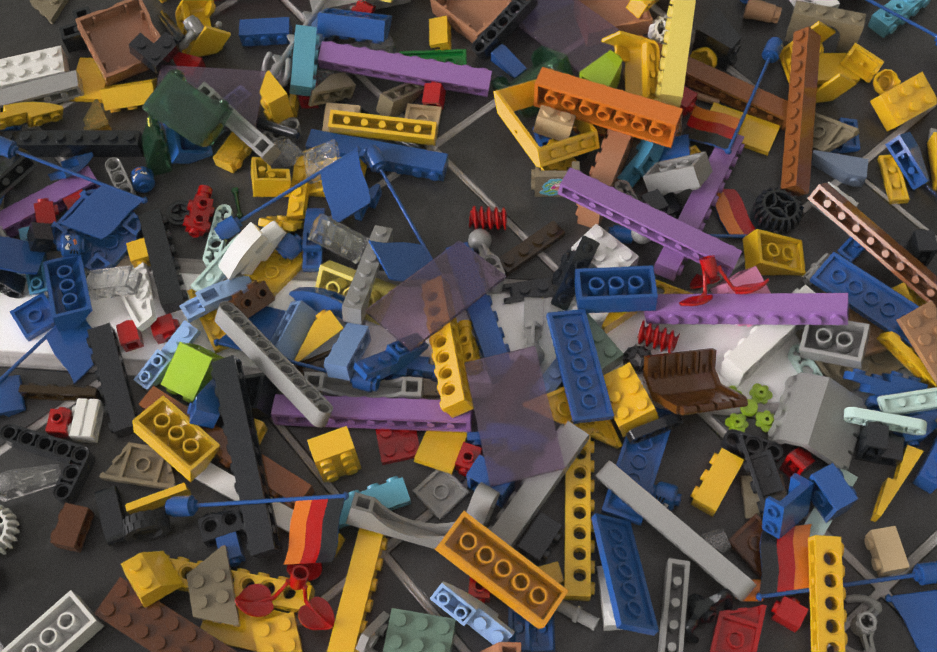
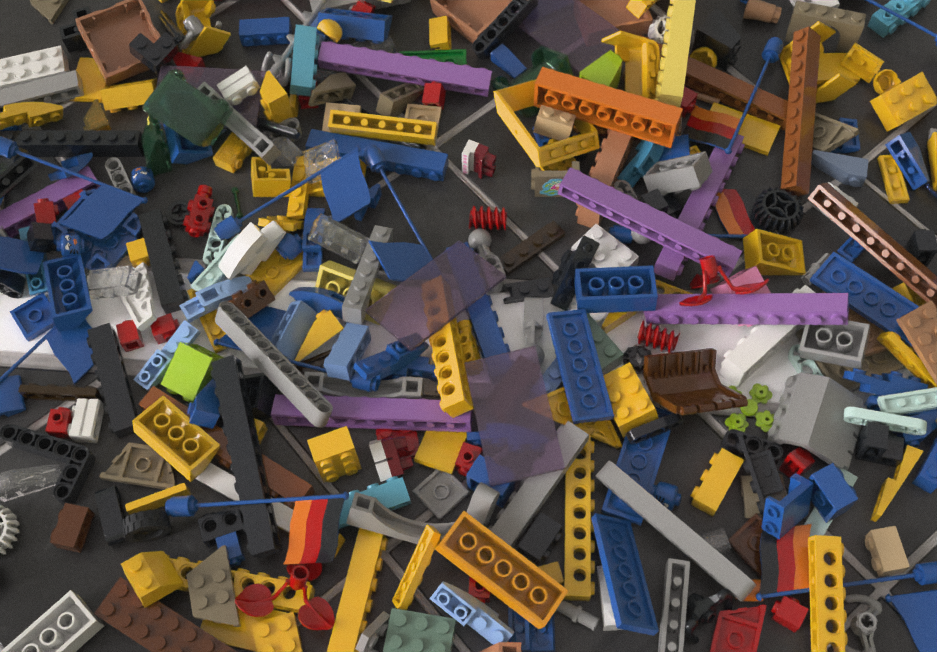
(195, 271): none -> blue slope
(238, 86): none -> white brick
(330, 29): none -> yellow hair
(387, 456): none -> dark red hips
(414, 573): none -> yellow plate
(478, 159): none -> dark red hips

